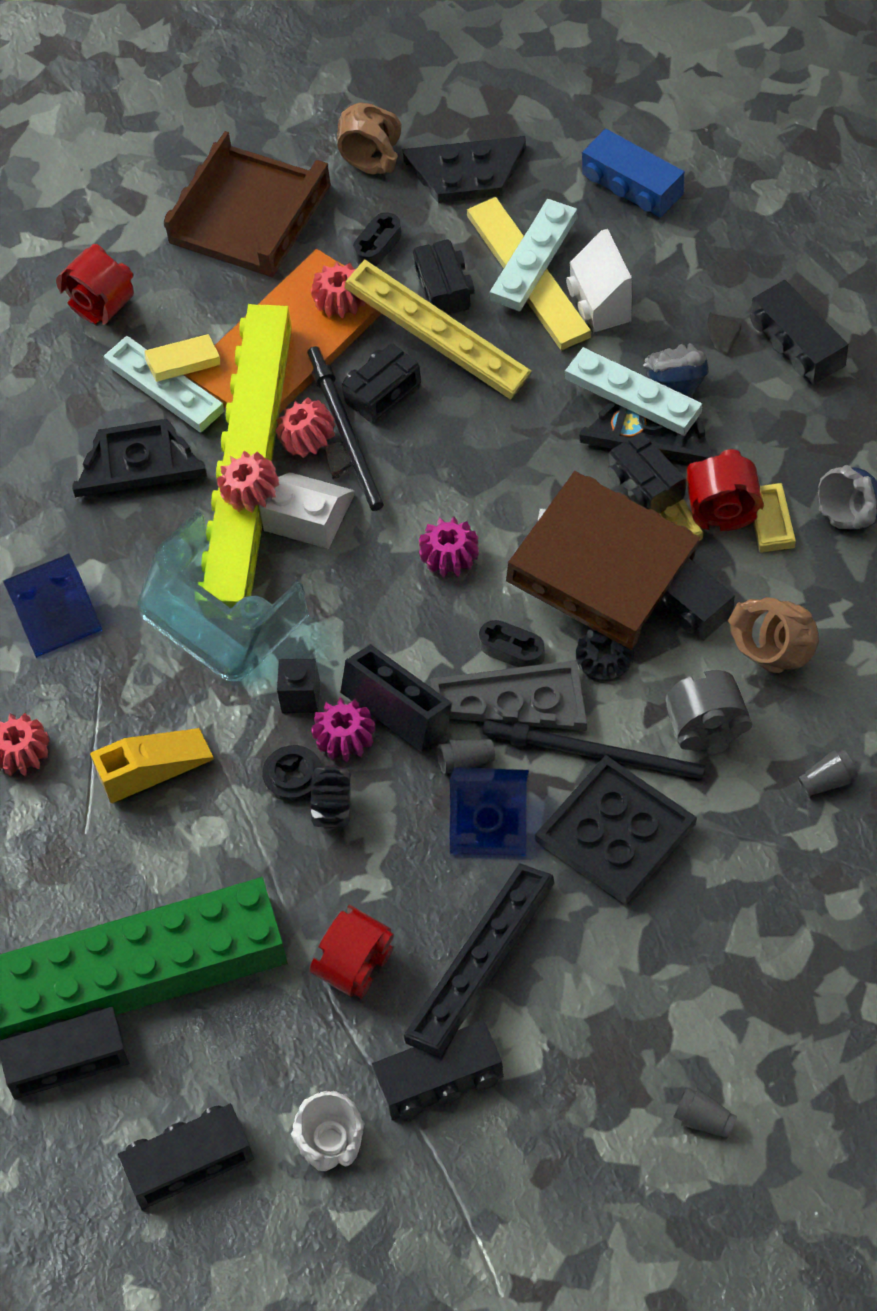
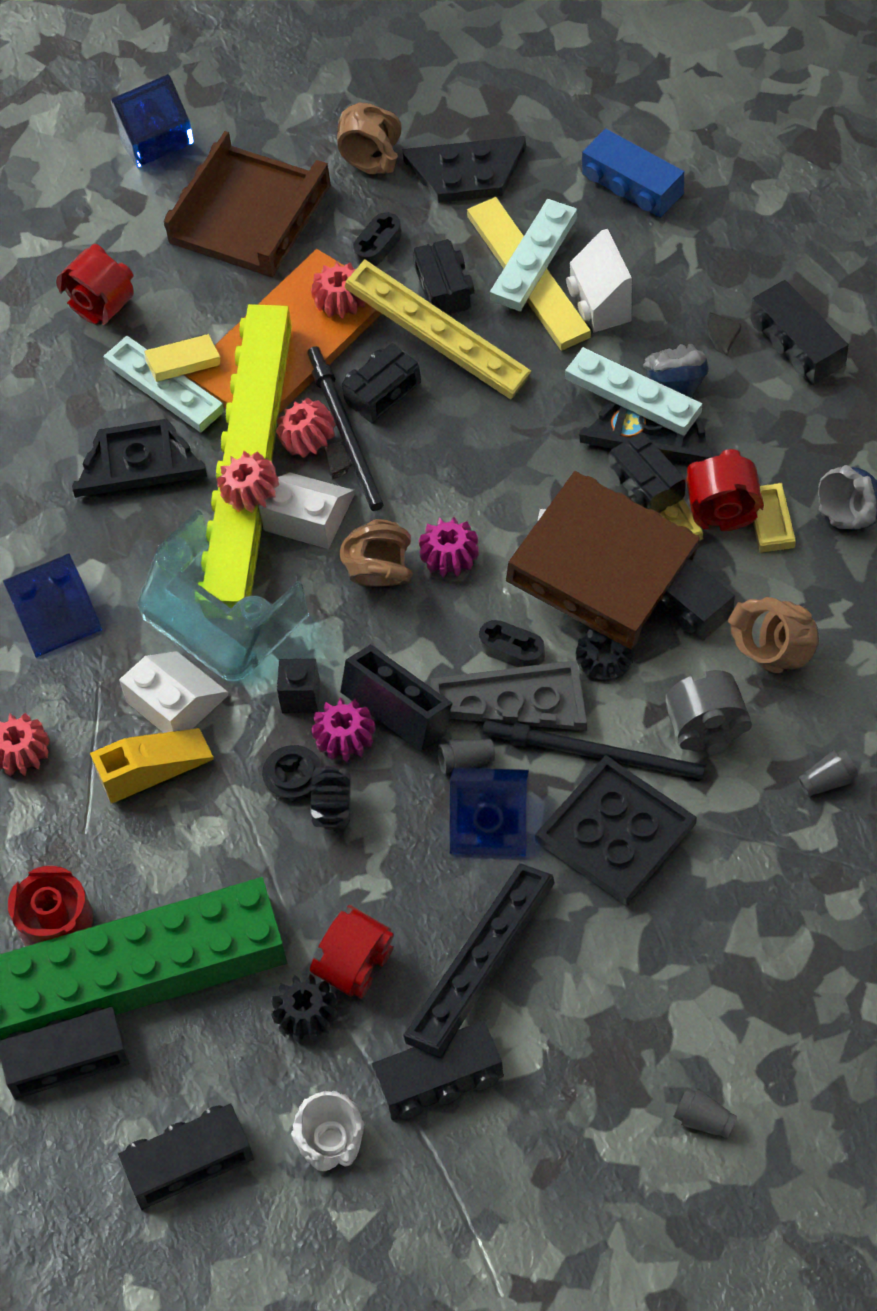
(49, 905): none -> red brick
(152, 121): none -> clear blue slope
(171, 691): none -> white slope
(308, 1021): none -> black gear
(377, 554): none -> medium nougat helmet

